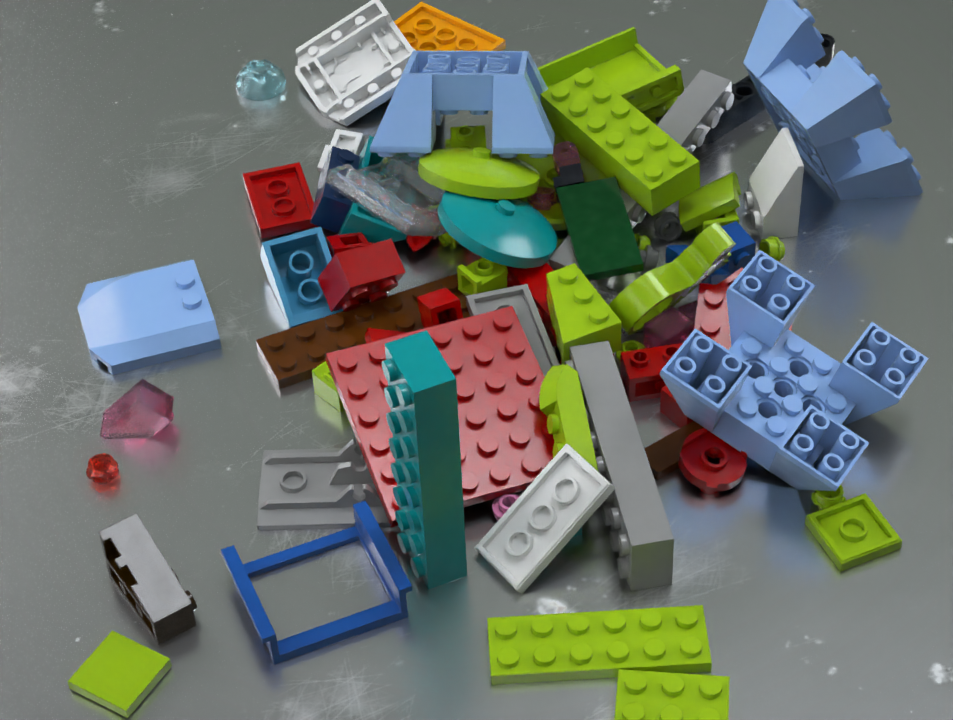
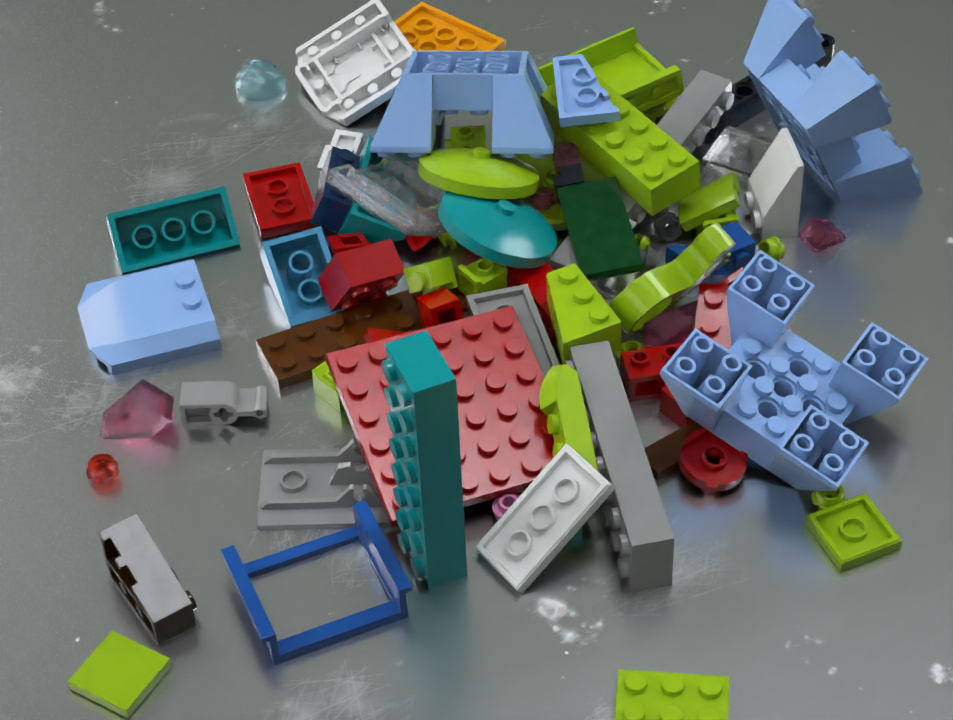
(172, 229): none -> teal slope
(220, 402): none -> light grey piece
(431, 276): none -> lime brick
(579, 93): none -> light blue wing
(597, 644): lime plate -> none
(737, 152): none -> clear plate
(820, 234): none -> clear pink slope

